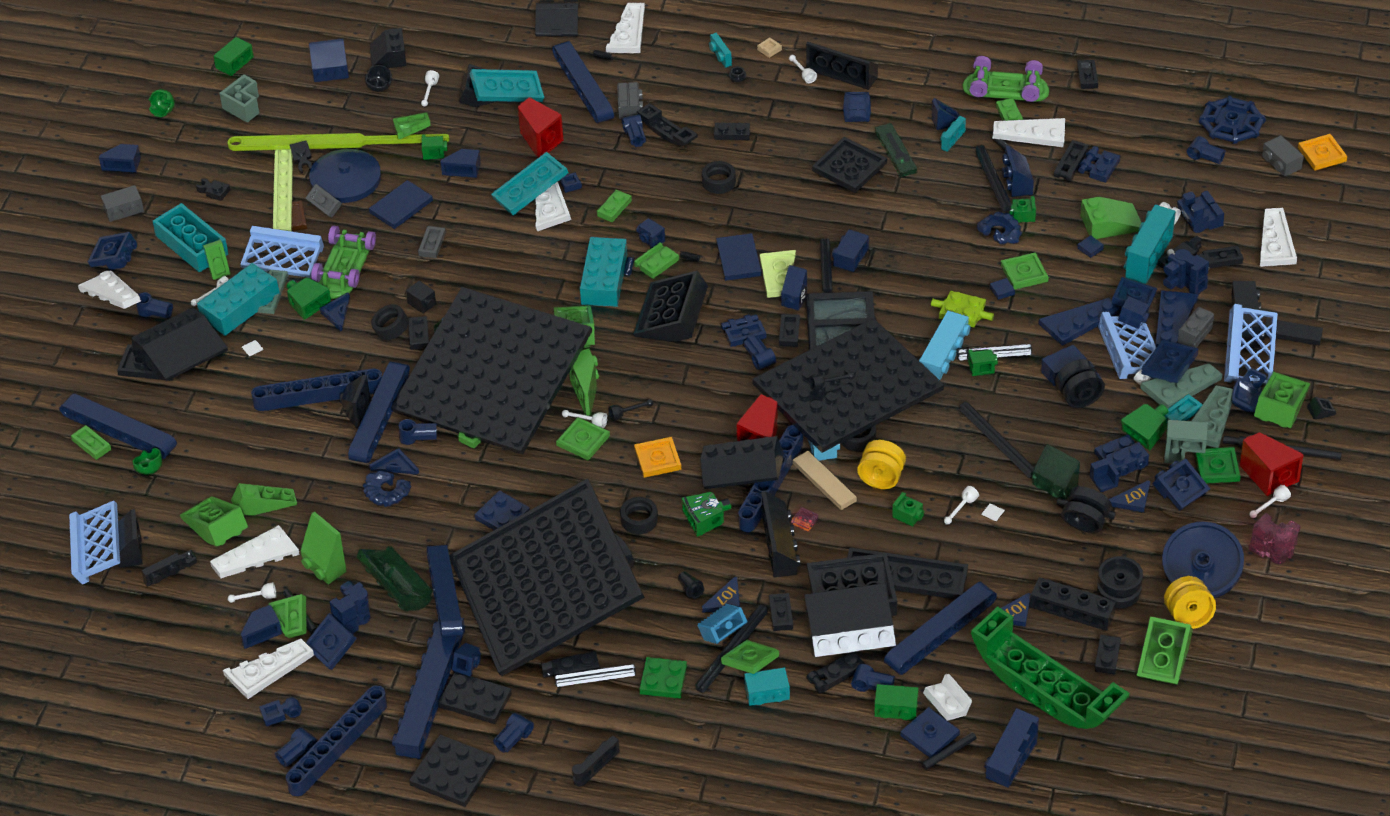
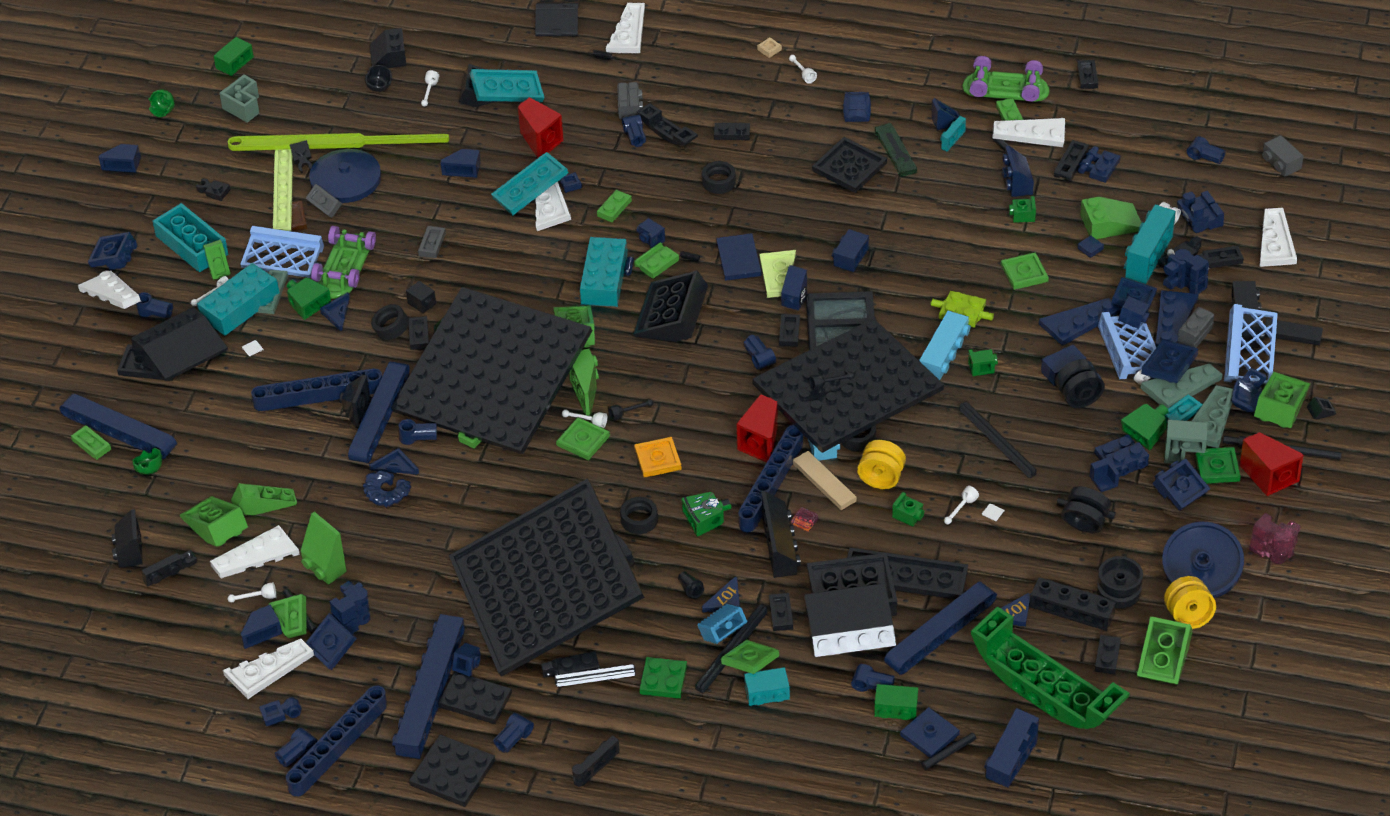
(81, 545): light blue fence -> none
(122, 203): dark grey brick -> none
(328, 60): dark blue slope -> none
(396, 578): clear green container -> none
(400, 204): dark blue tile -> none
(411, 124): bright green wing -> none
(433, 147): green brick -> none
(444, 591): dark blue beam -> none
(500, 510): dark blue plate -> none
(583, 82): dark blue beam -> none
(720, 49): teal plate -> none
(737, 74): black plate -> none
(739, 329): dark blue plate -> none
(741, 462): black slope -> none
(826, 265): black axle -> none
(834, 672): black plate -> none
(841, 66): black slope -> none
(948, 698): white bracket -> none
(993, 178): black axle -> none
(1000, 351): axle -> none
(1002, 288): dark blue tile -> none
(1005, 220): dark blue piece -> none
(1056, 472): clear green slope -> none
(1132, 499): dark blue tile -> none
(1222, 119): dark blue plate -> none
(1280, 494): white hinge -> none
(1322, 152): light orange plate -> none

